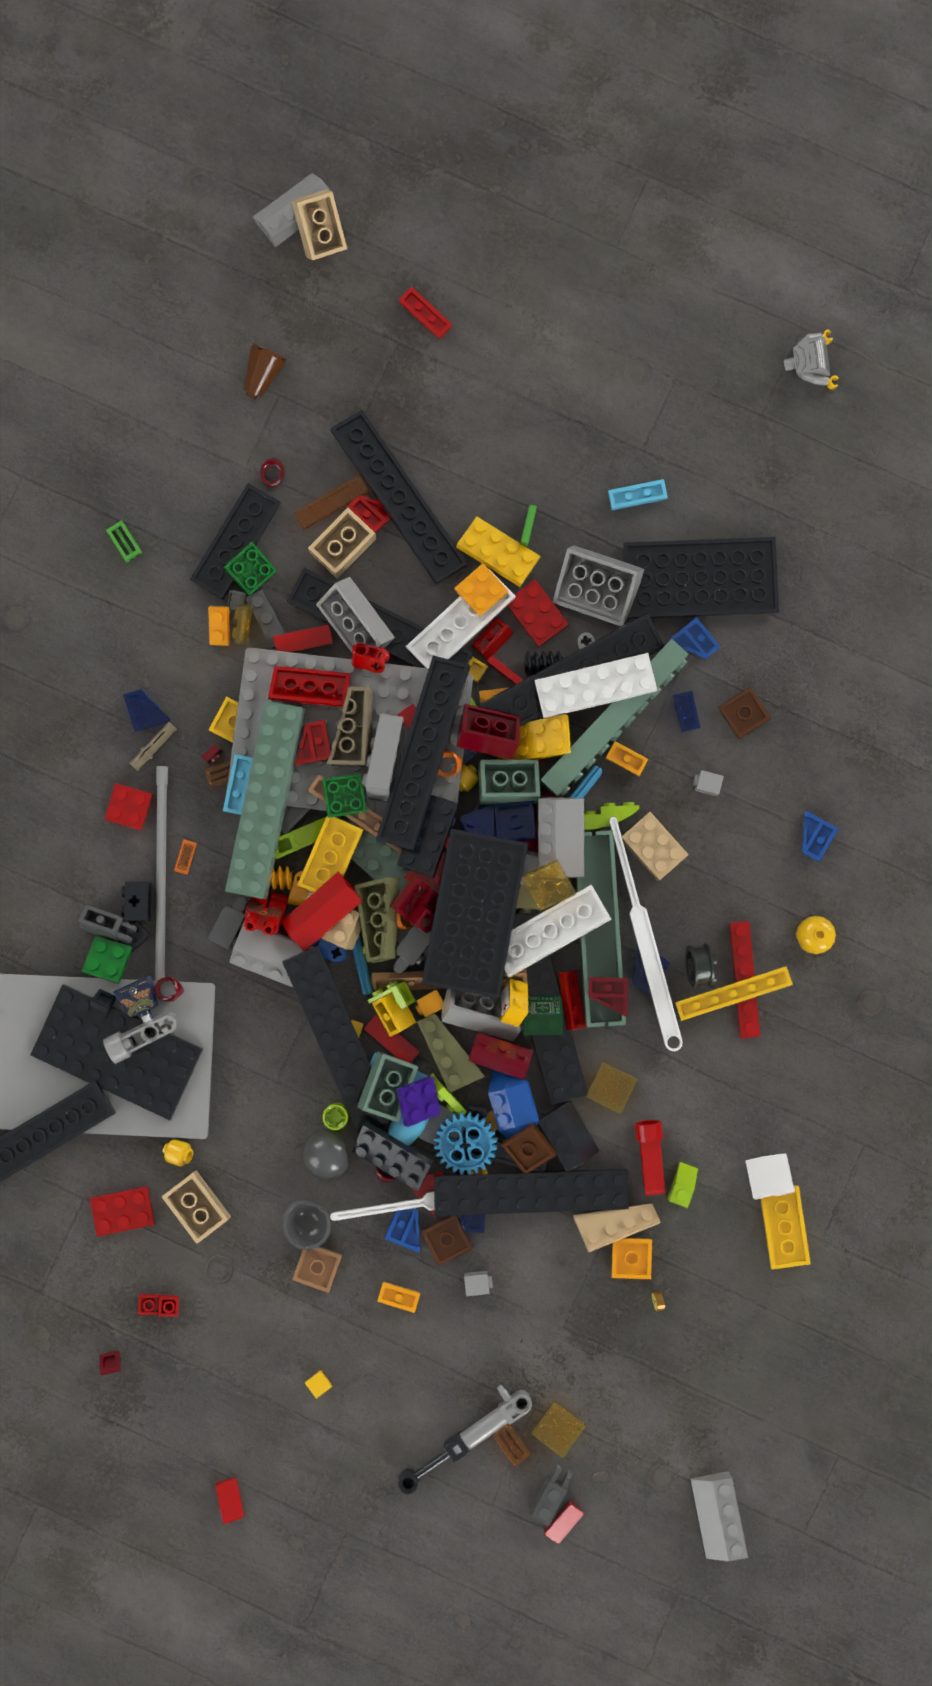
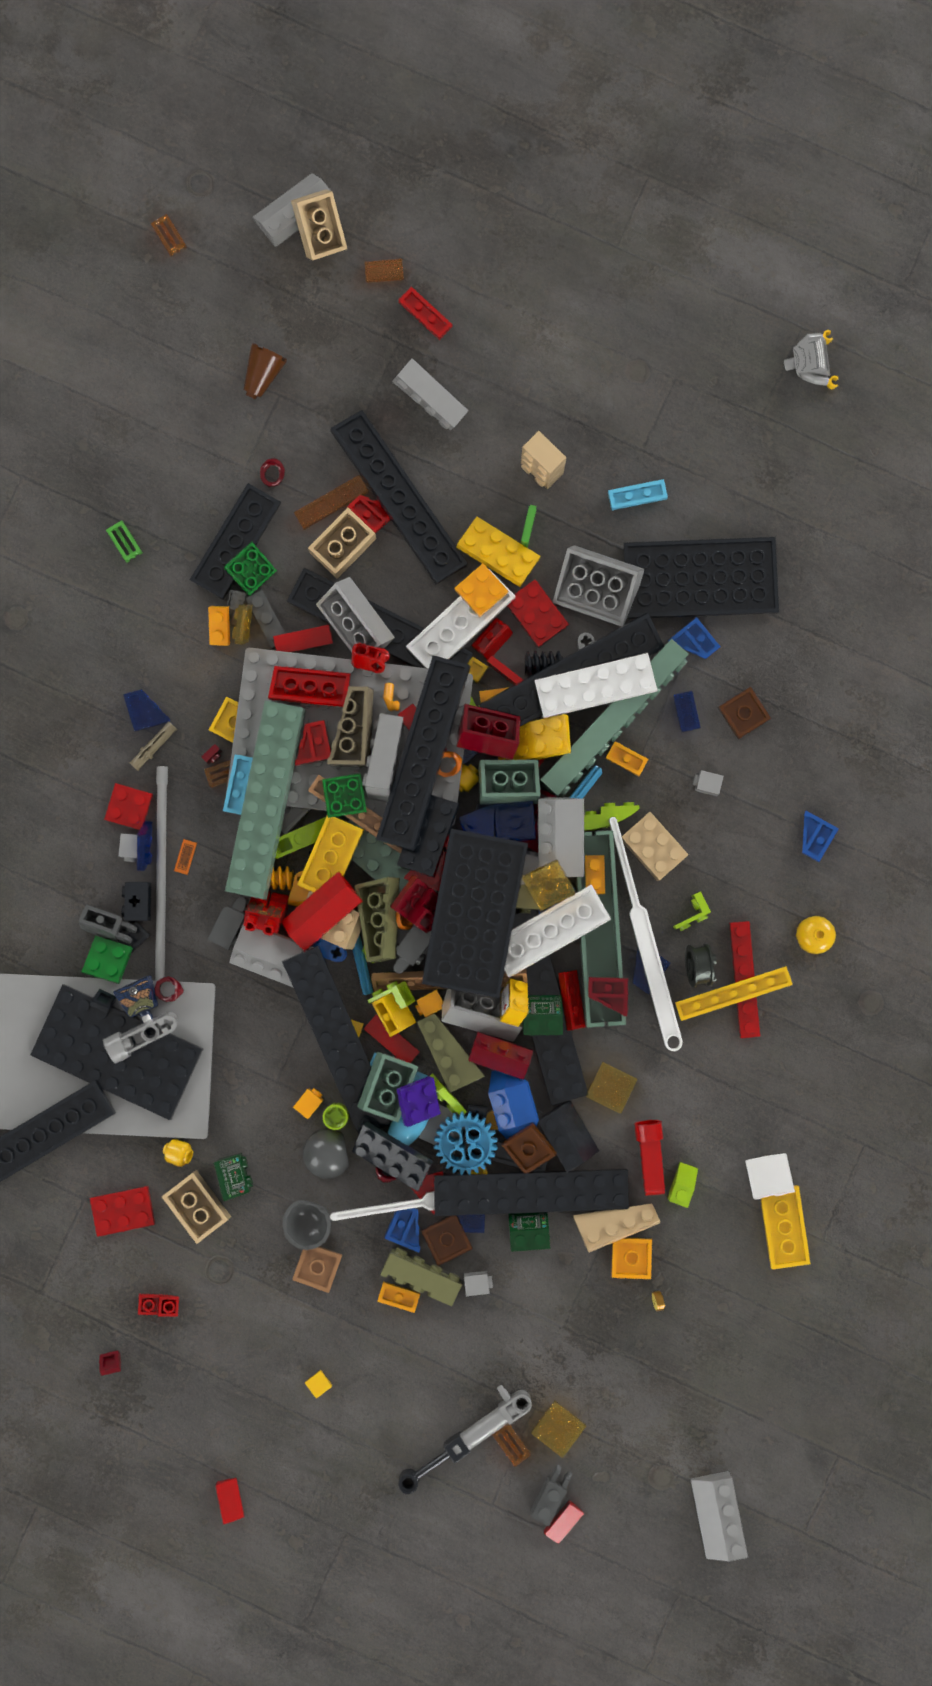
(128, 847): none -> light grey brick
(144, 842): none -> clear blue wing
(176, 248): none -> clear orange tile
(233, 1176): none -> dark green slope
(309, 1102): none -> light orange brick
(384, 270): none -> clear orange tile
(388, 698): none -> light orange arm
(421, 1276): none -> olive wedge
(430, 395): none -> light grey wedge
(529, 1231): none -> dark green slope
(542, 460): none -> tan brick
(595, 873): none -> light orange plate
(699, 904): none -> lime bracket

